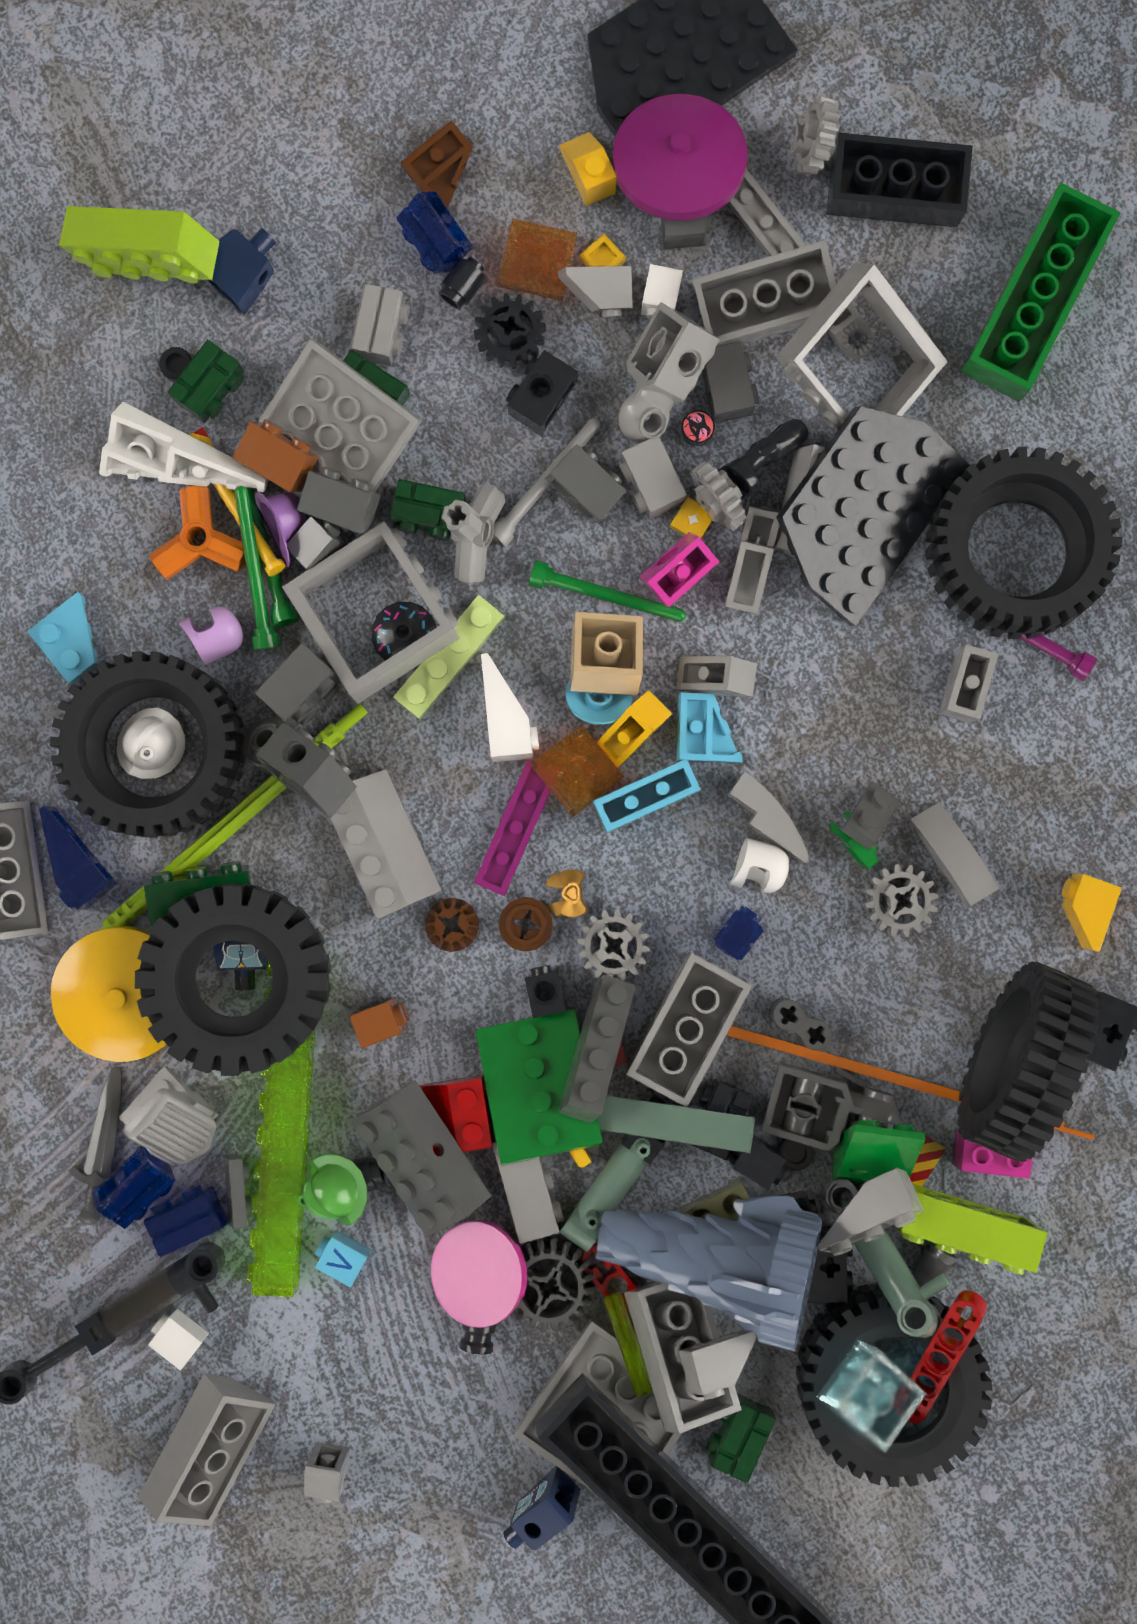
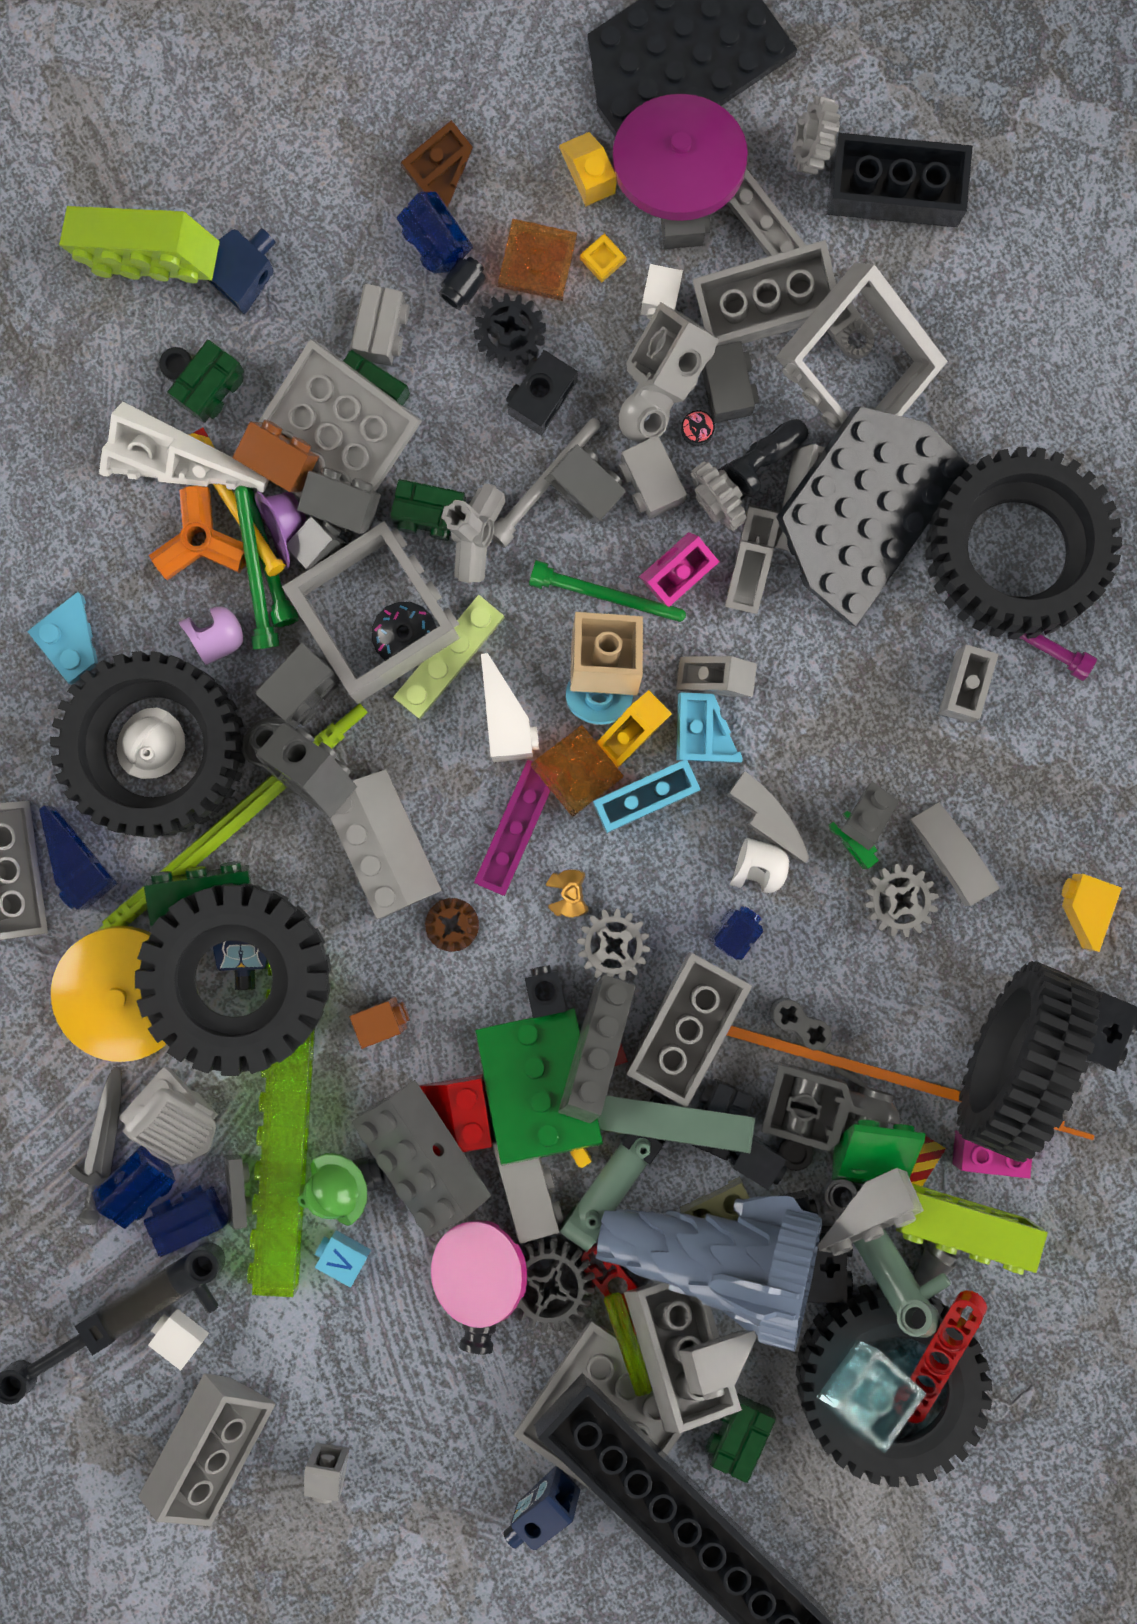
(511, 932): reddish brown gear -> none
(601, 288): light grey slope -> none
(691, 519): yellow tile -> none
(1040, 292): green brick -> none

